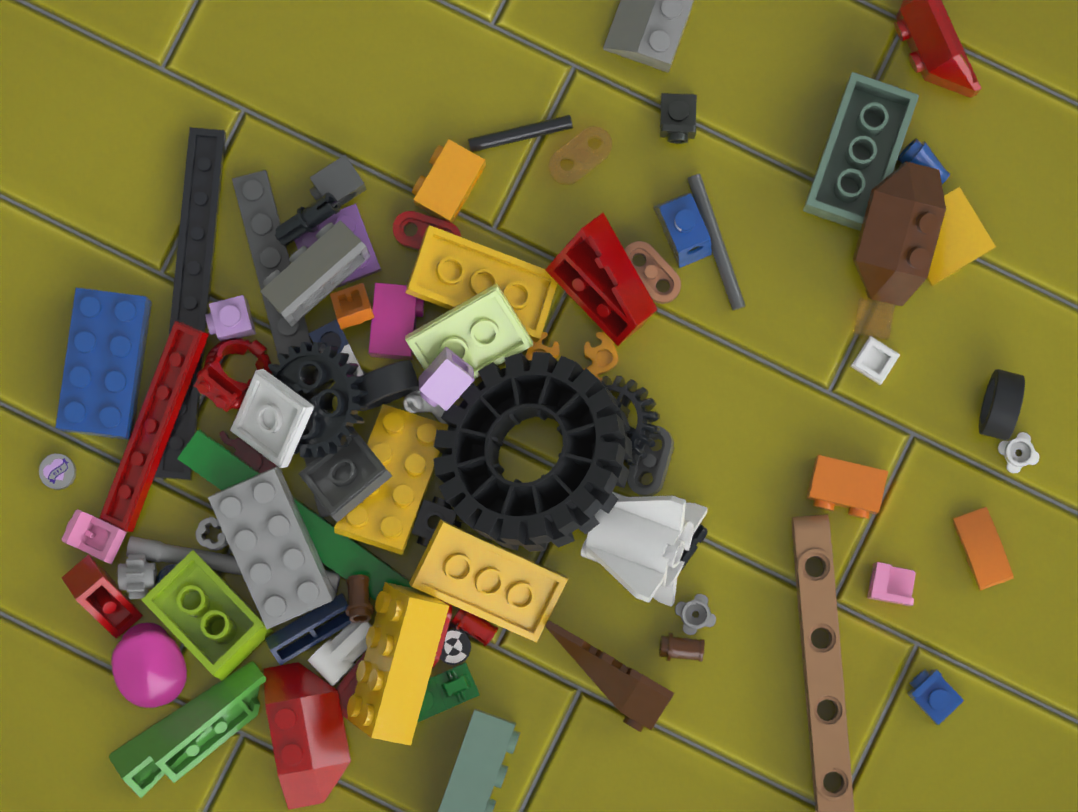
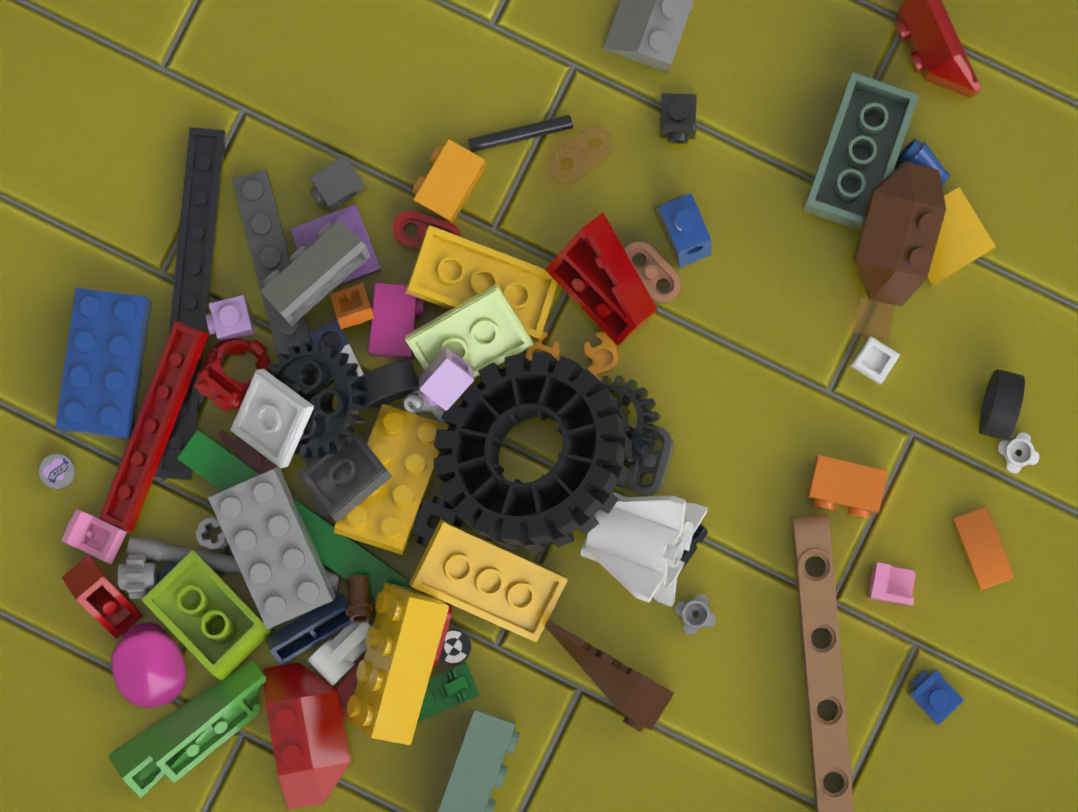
(307, 219): black axle -> none
(475, 626): red pin -> none
(681, 648): reddish brown pin -> none
(717, 244): dark grey bar -> none

